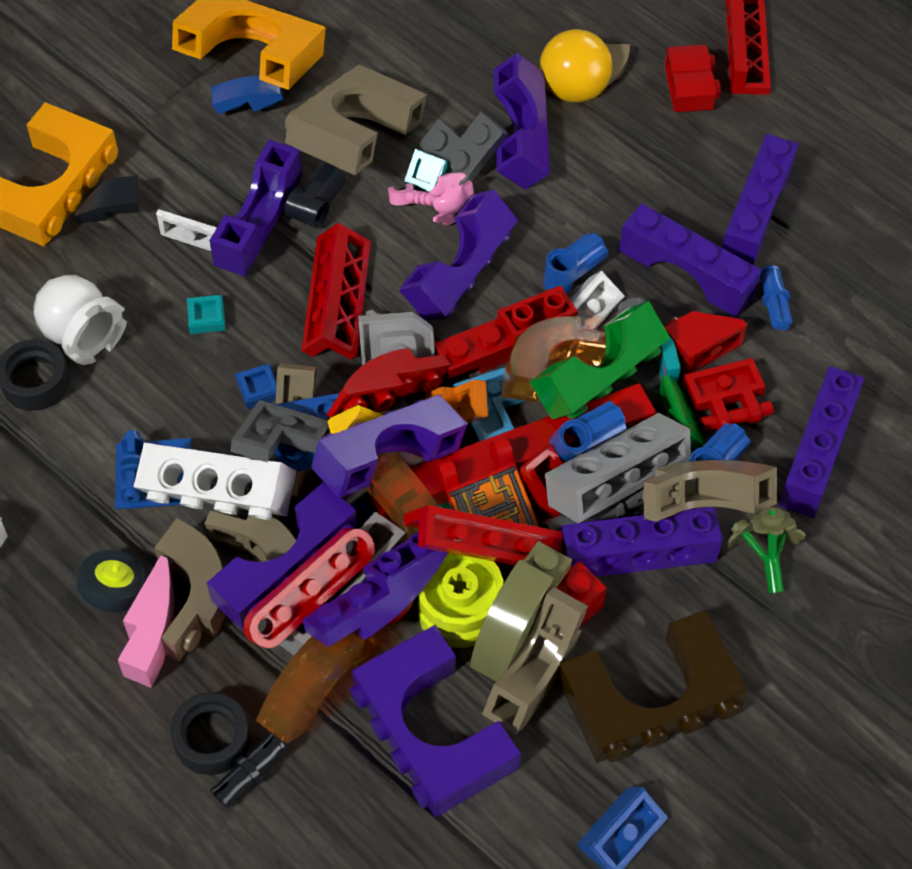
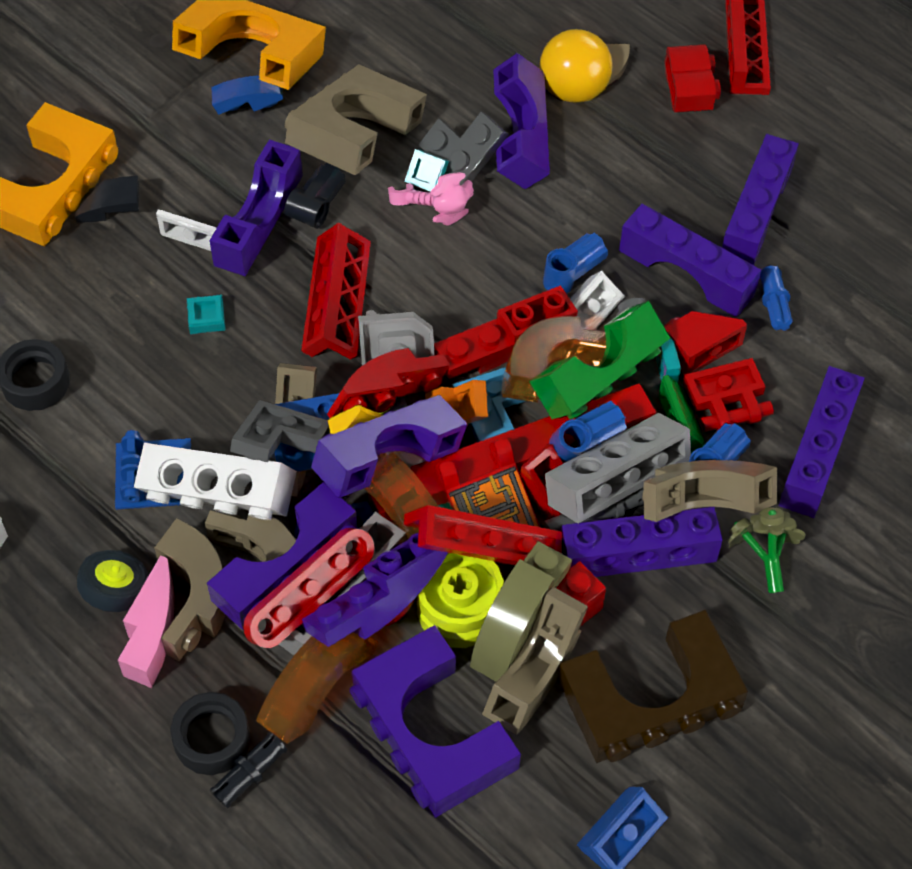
(78, 317): white tile -> none
(257, 385): blue tile -> none
(482, 227): dark purple arch -> none

